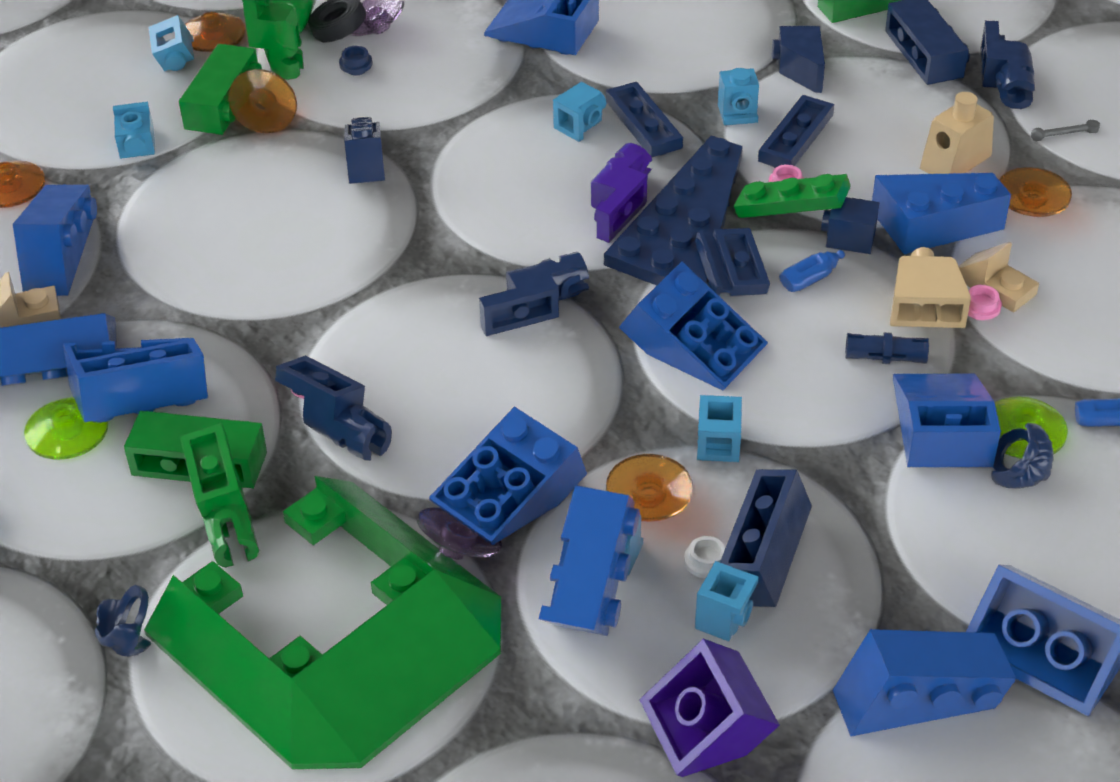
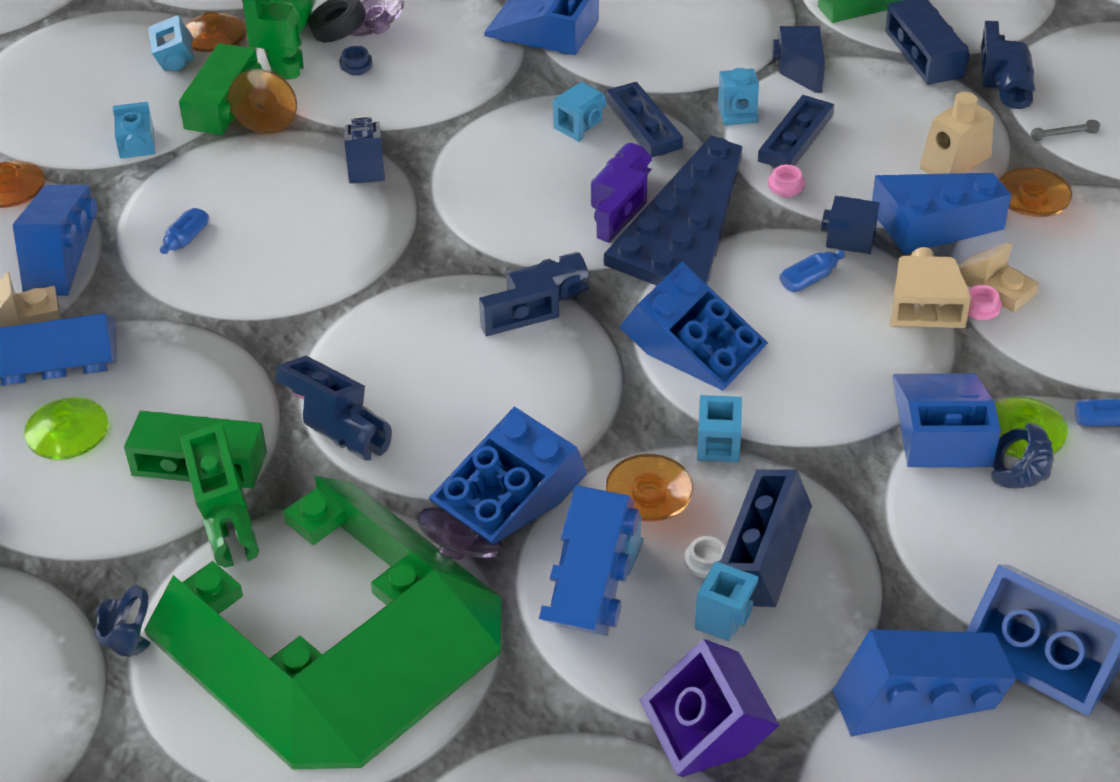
(135, 379): blue wedge -> none
(184, 230): none -> blue piece
(732, 262): dark blue plate -> none
(792, 195): green plate -> none
(887, 348): dark blue pin -> none

